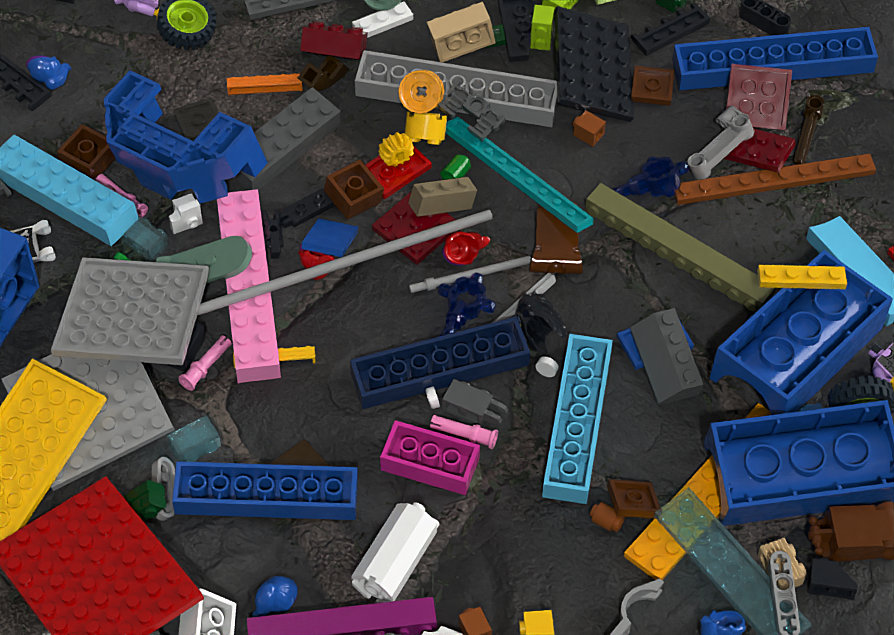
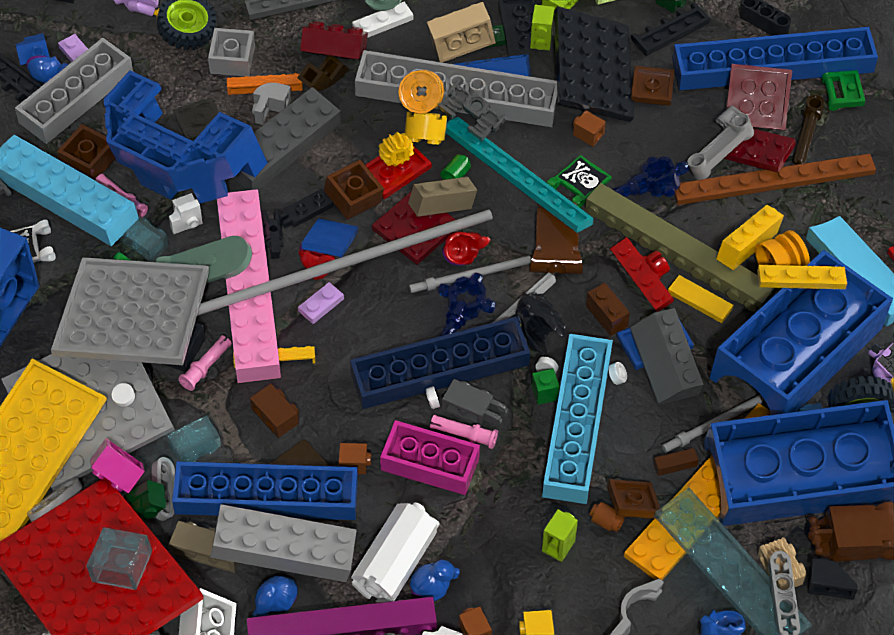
(30, 47): none -> blue brick
(56, 498): none -> light grey plate
(72, 47): none -> lavender plate
(73, 90): none -> light grey brick
(116, 466): none -> dark pink brick
(119, 558): none -> clear light blue piece
(123, 394): none -> white tile
(196, 545): none -> dark tan brick
(231, 52): none -> light grey brick
(270, 97): none -> light grey brick
(274, 410): none -> reddish brown brick
(283, 543): none -> light grey brick
(321, 303): none -> lavender plate
(354, 456): none -> dark orange brick
(433, 579): none -> blue hair
(511, 64): none -> blue slope
(545, 386): none -> green brick
(559, 535): none -> lime brick
(580, 178): none -> flag
(607, 309): none -> reddish brown brick
(617, 373): none -> white tile
(645, 272): none -> red plate
(675, 462): none -> reddish brown piece
(684, 437): none -> light grey bar
(700, 299): none -> yellow tile
(743, 240): none -> yellow brick
(783, 250): none -> light orange wheel
(849, 86): none -> green plate

